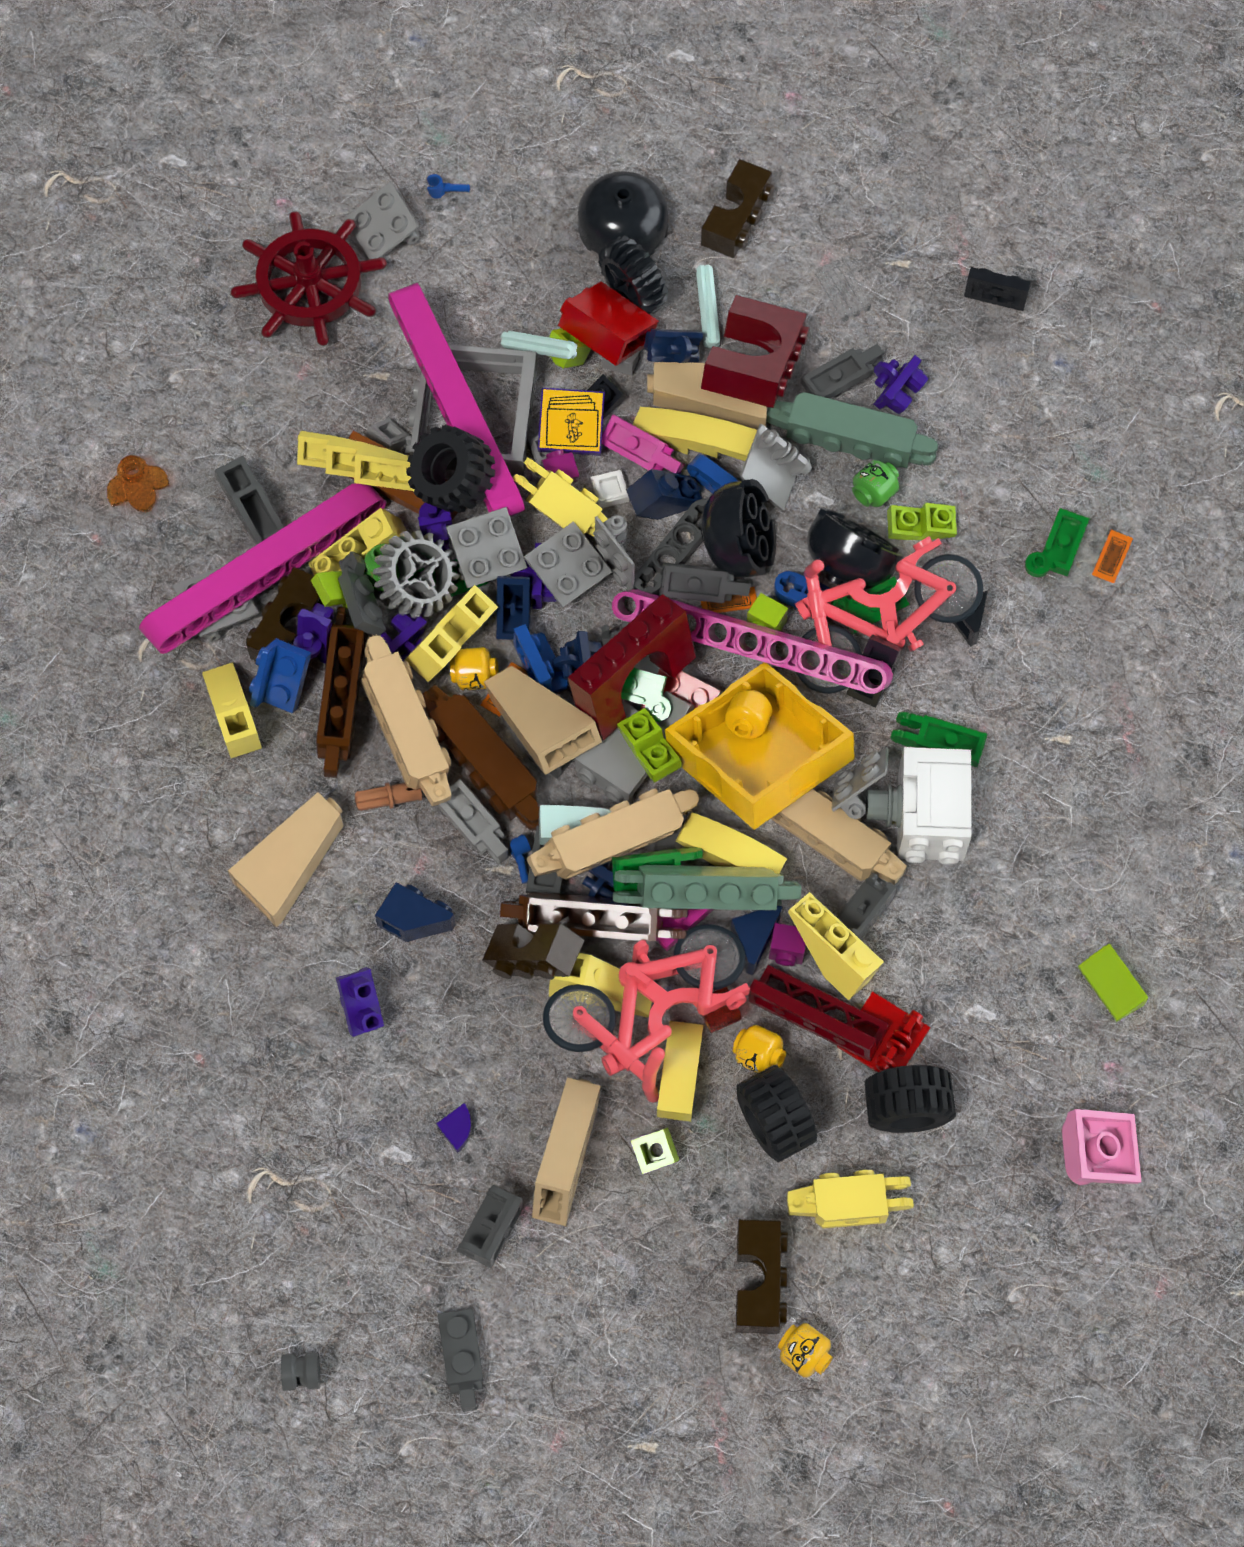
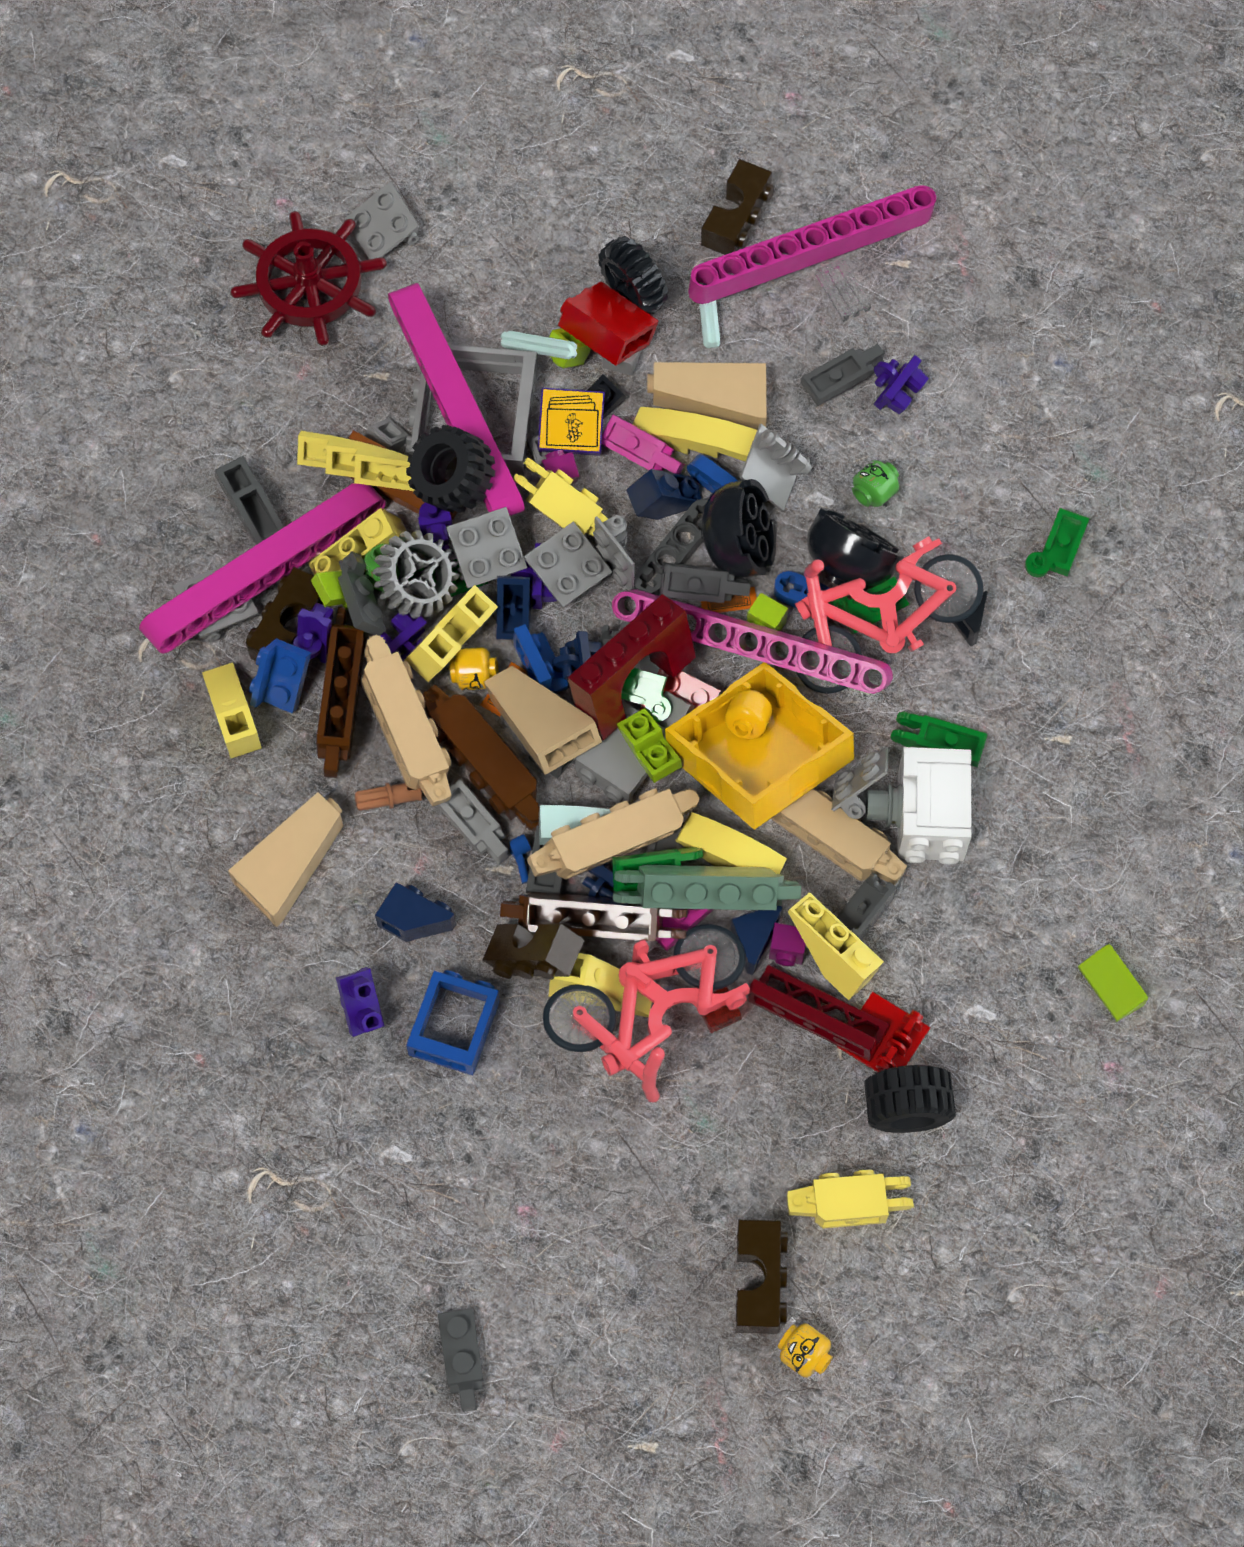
(136, 488): clear orange plate -> none
(300, 1371): dark grey wheel -> none
(440, 188): blue hand -> none
(445, 1054): none -> blue window
(456, 1127): dark purple tile -> none
(491, 1226): dark grey hinge -> none
(565, 1151): tan slope -> none
(610, 489): white tile -> none
(623, 206): black cylinder -> none
(643, 1150): plate -> none
(673, 345): dark blue hips -> none
(680, 1071): light yellow slope -> none
(757, 377): dark red arch -> none
(758, 1049): yellow head -> none
(776, 1113): black tyre -> none
(802, 253): none -> dark pink beam
(853, 430): sand green hinge -> none
(883, 651): black slope -> none
(919, 523): lime slope -> none
(997, 288): black bracket -> none
(1101, 1147): bright pink slope -> none
(1112, 556): sticker -> none

